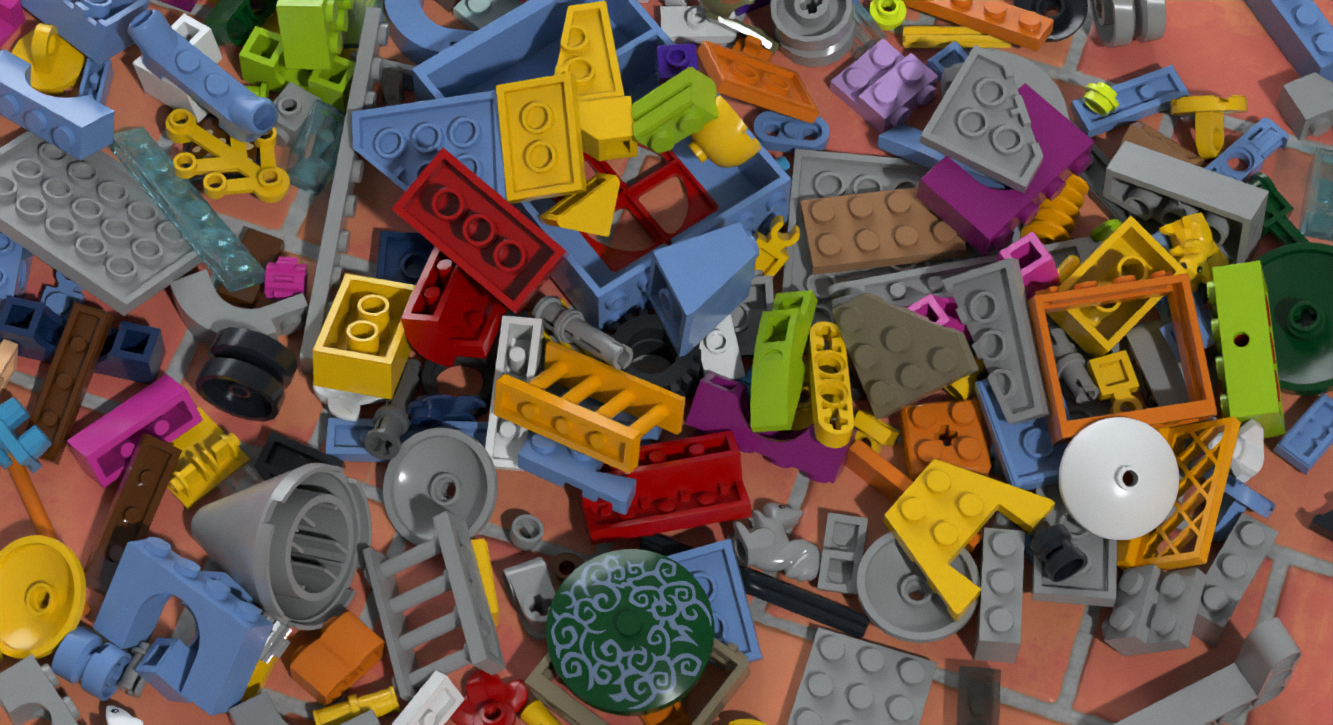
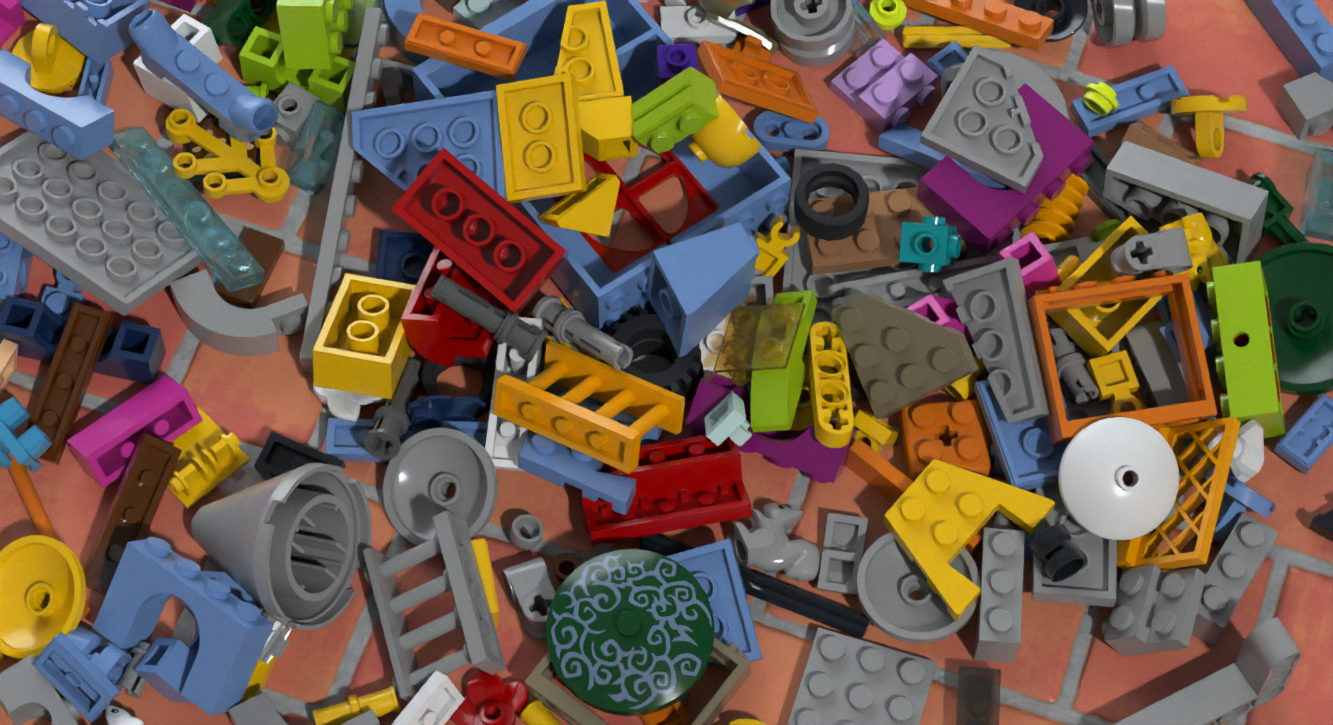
(80, 673): none -> medium blue tile
(246, 374): black wheel -> none
(285, 279): dark pink gear -> none
(336, 659): orange brick -> none
(465, 46): none -> orange tile
(505, 326): none -> dark grey pin
(728, 420): none -> light aqua tile
(758, 340): none -> clear yellow hinge
(831, 176): none -> black tyre
(916, 243): none -> teal brick
(1153, 253): none -> light grey piece
(1252, 149): medium blue piece -> none

